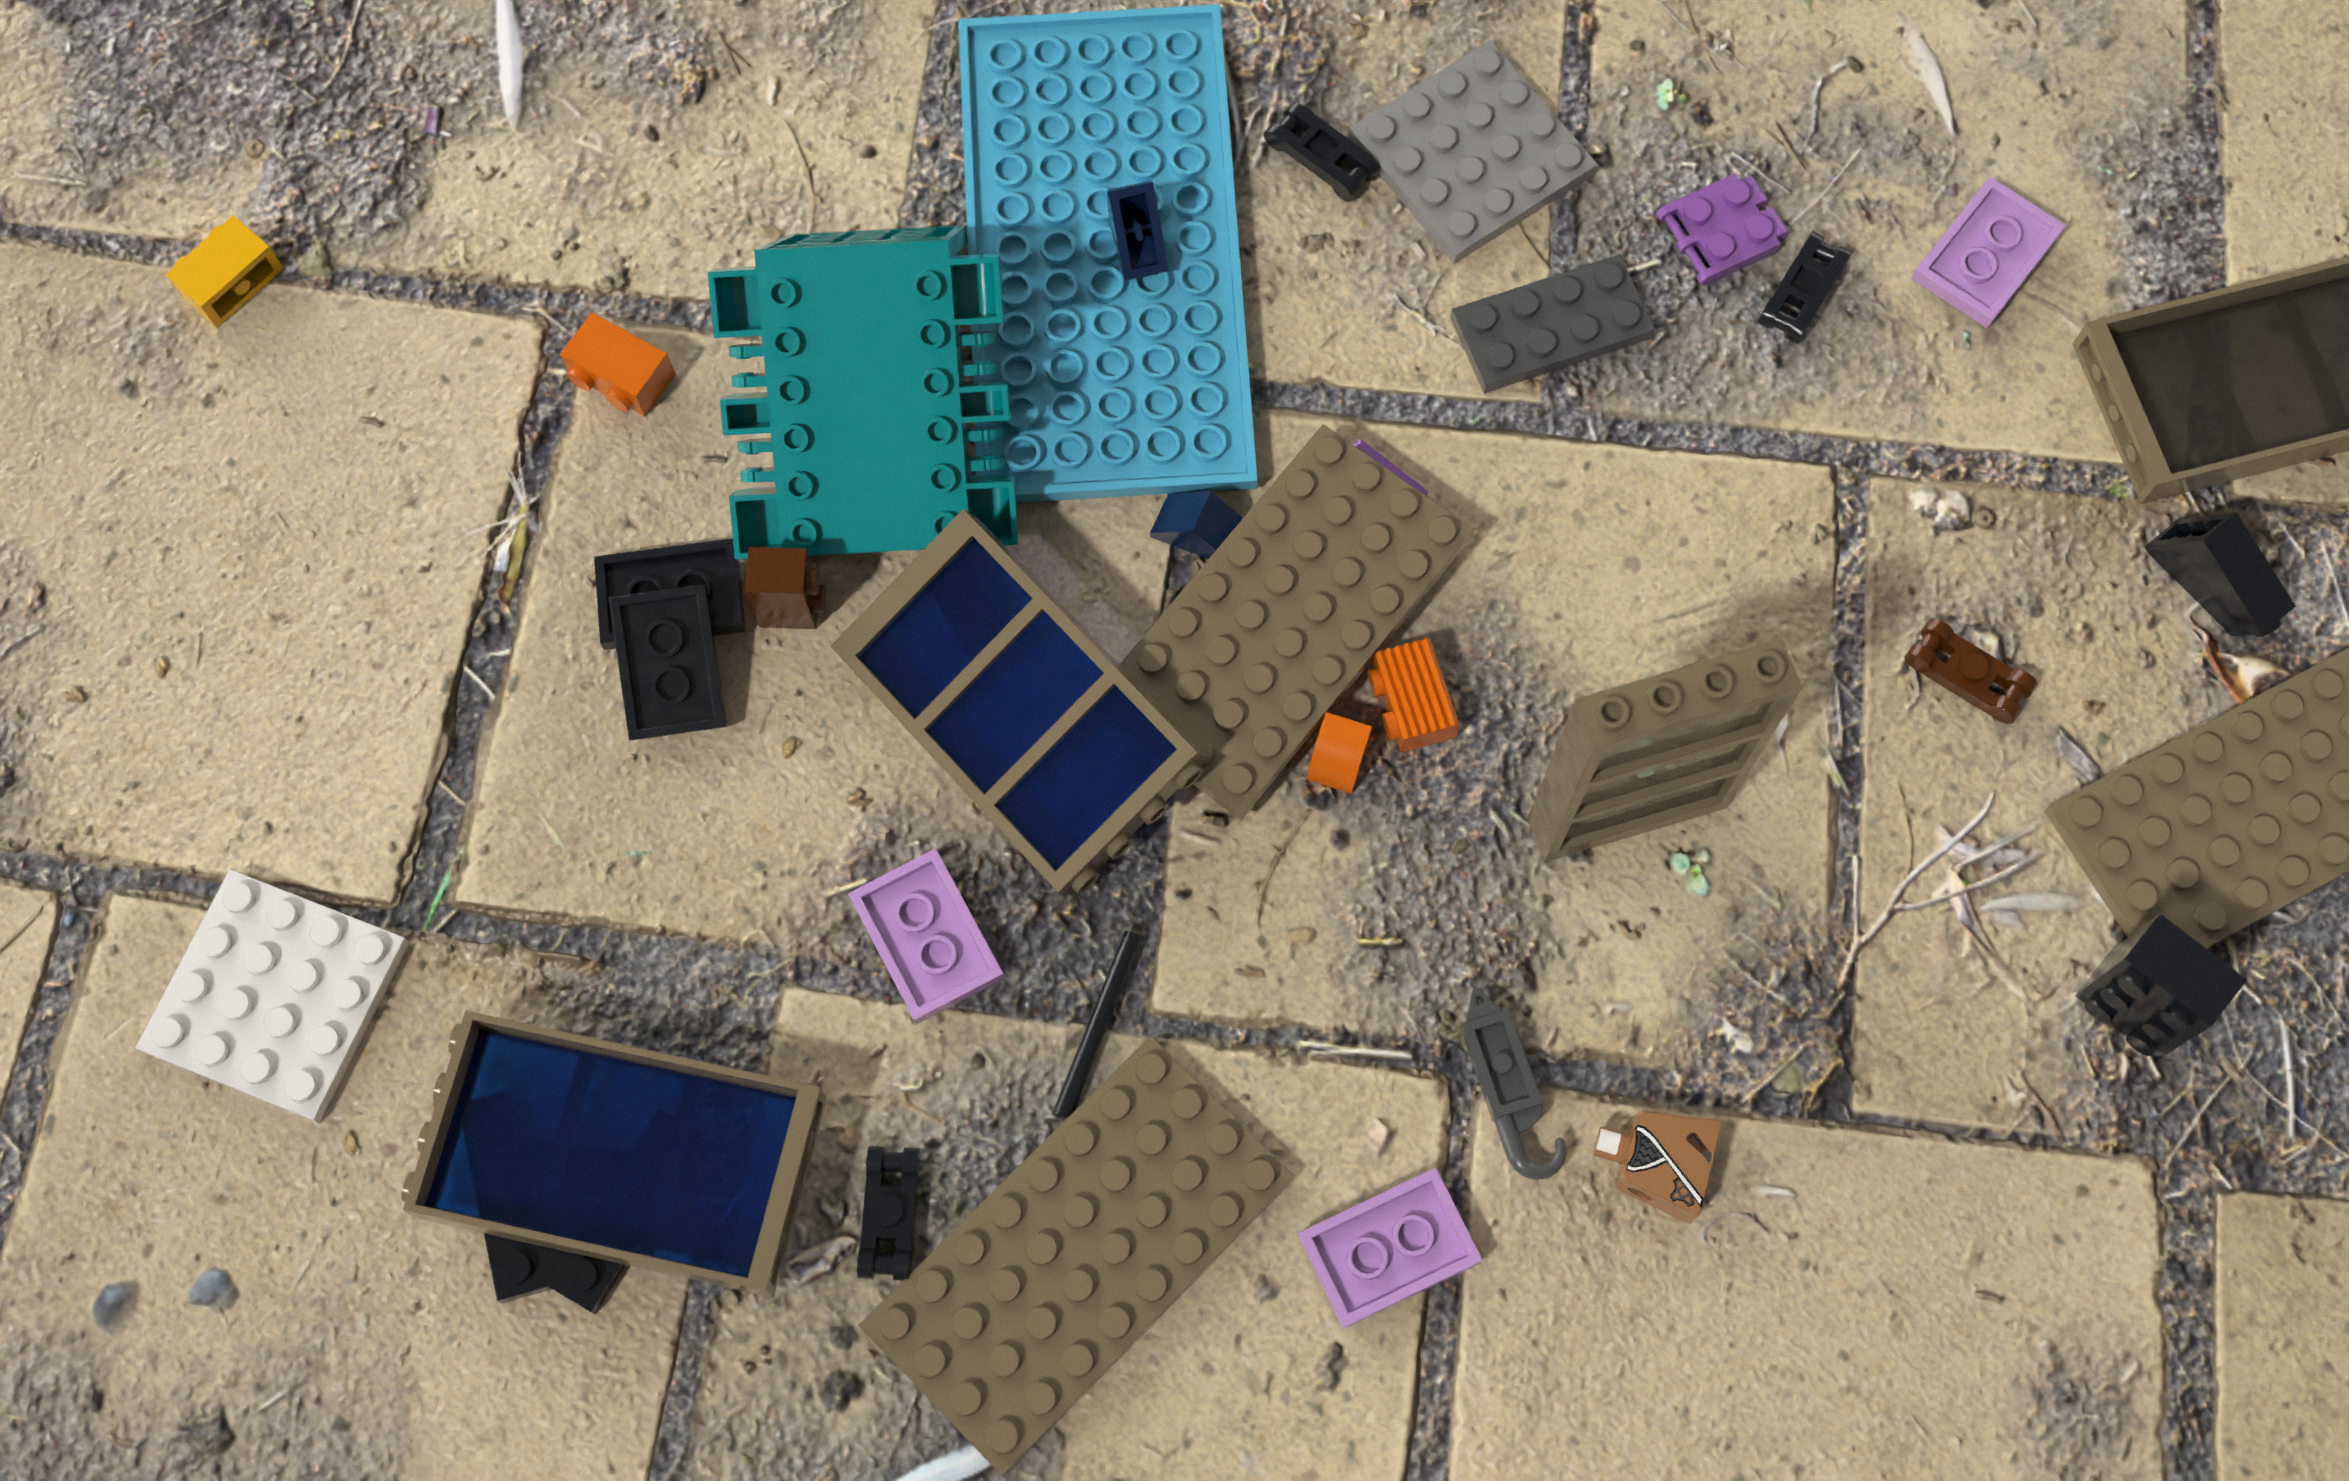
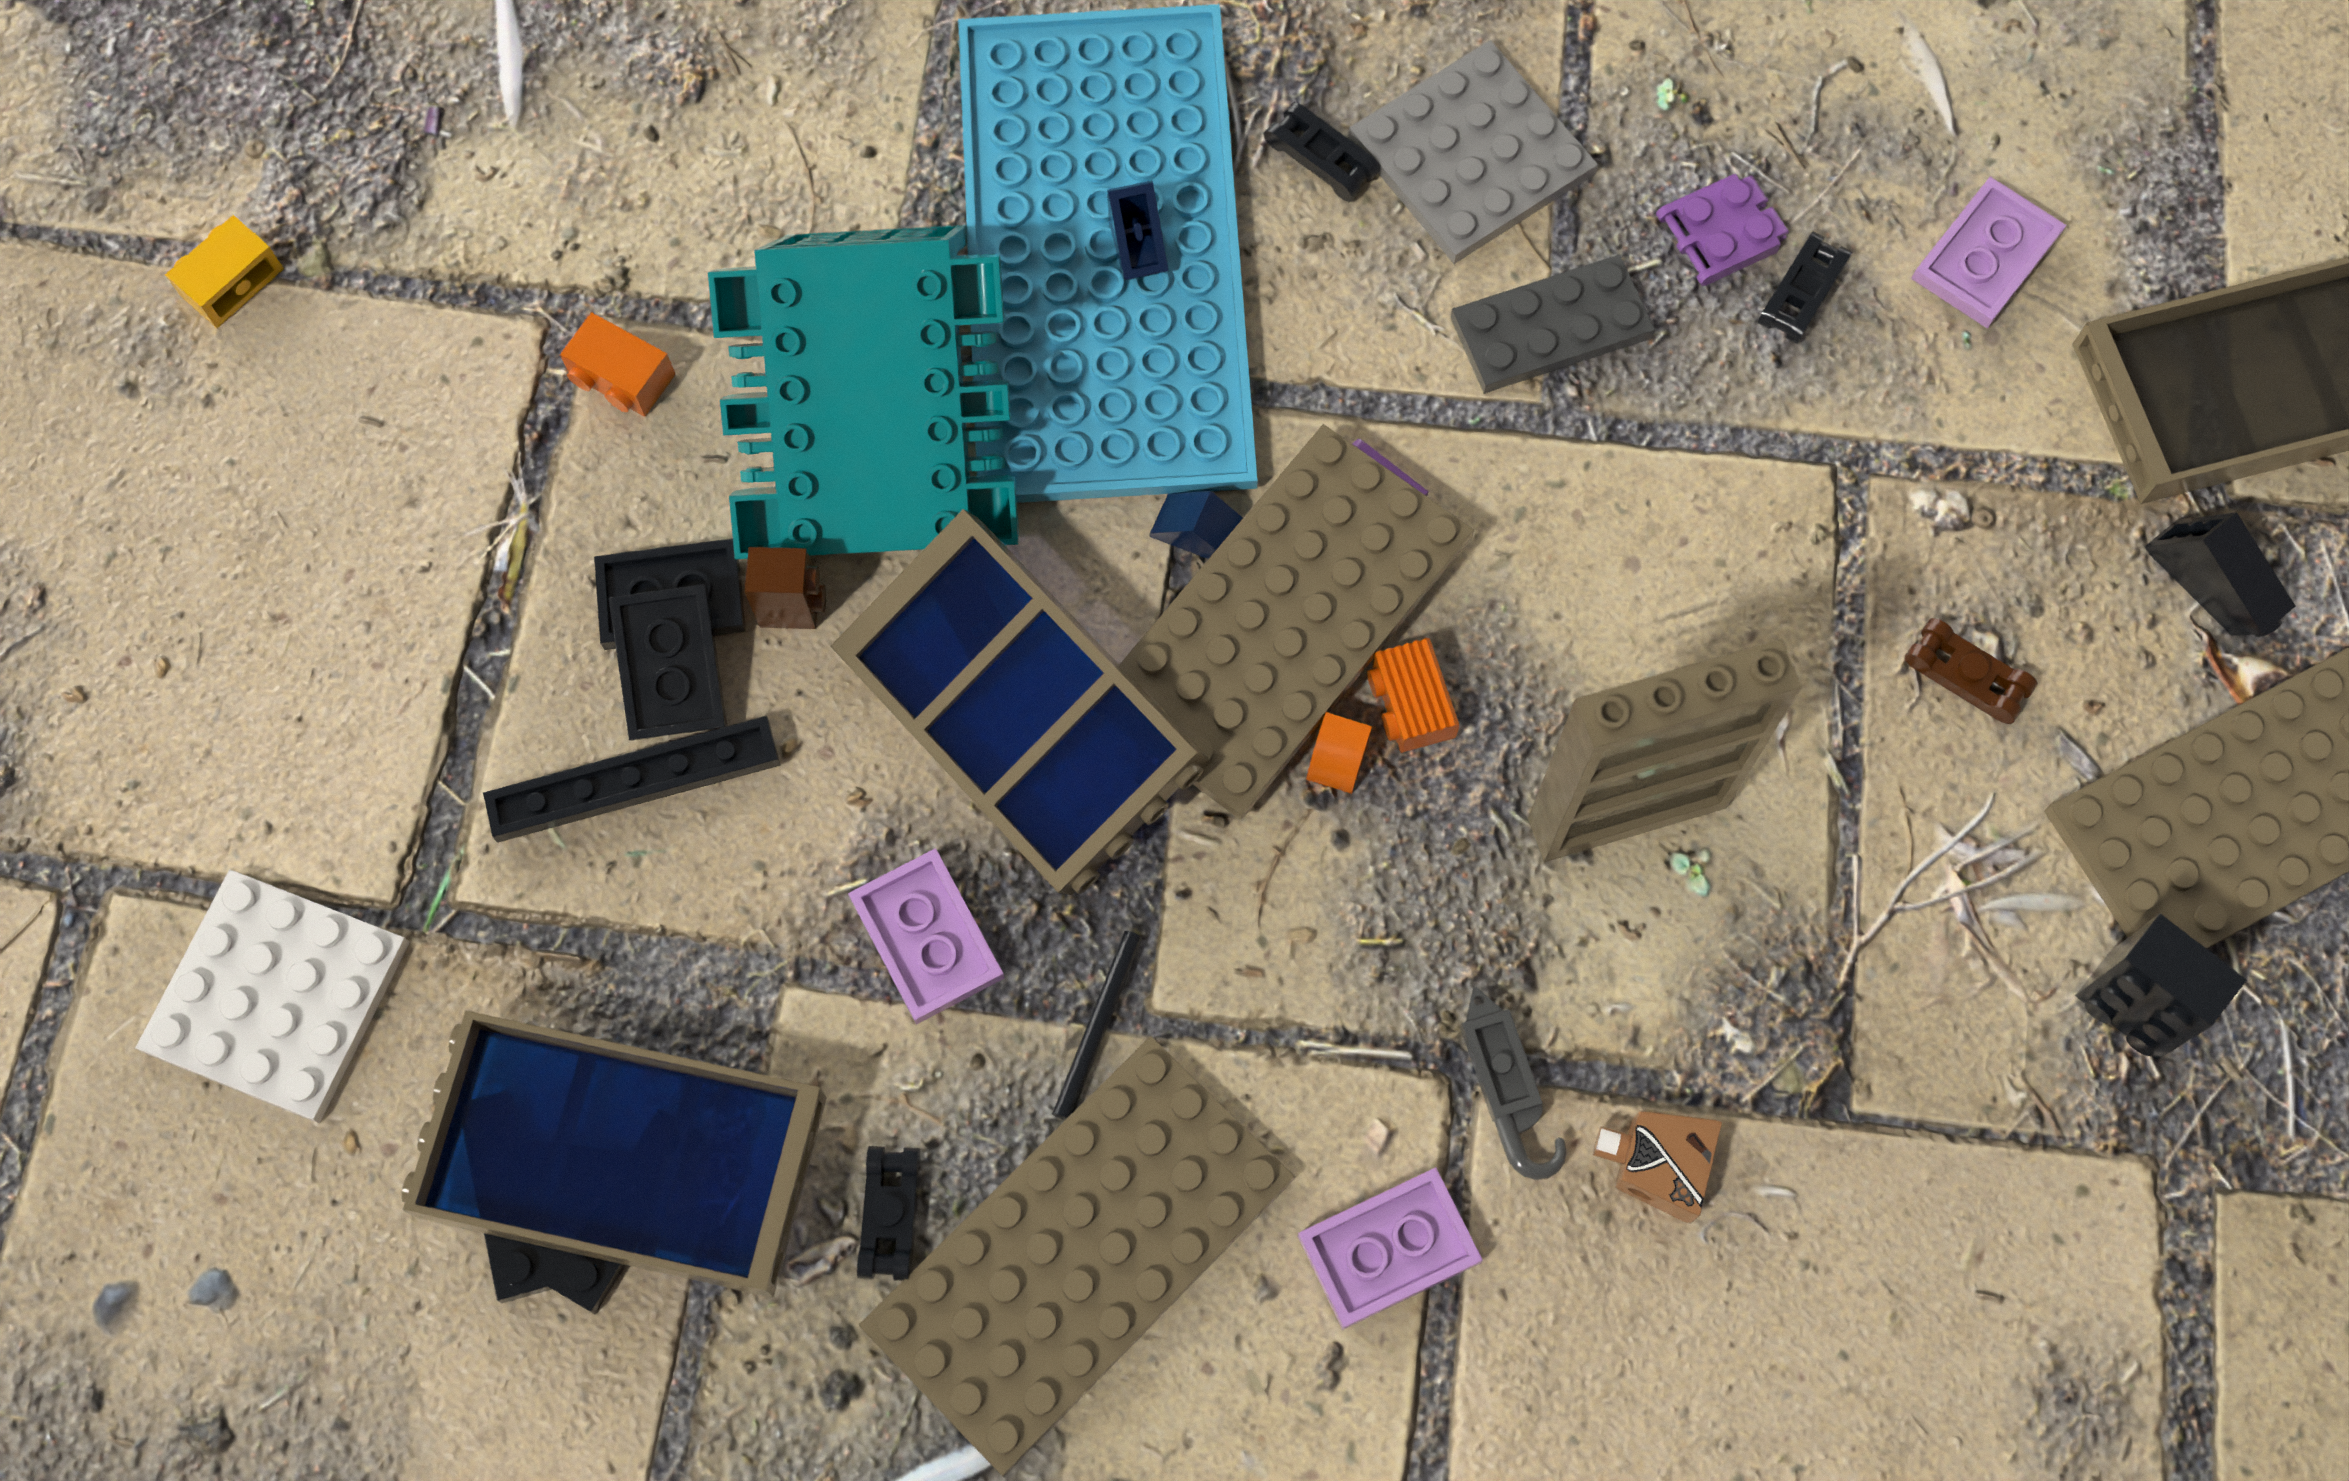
(631, 779): none -> black plate

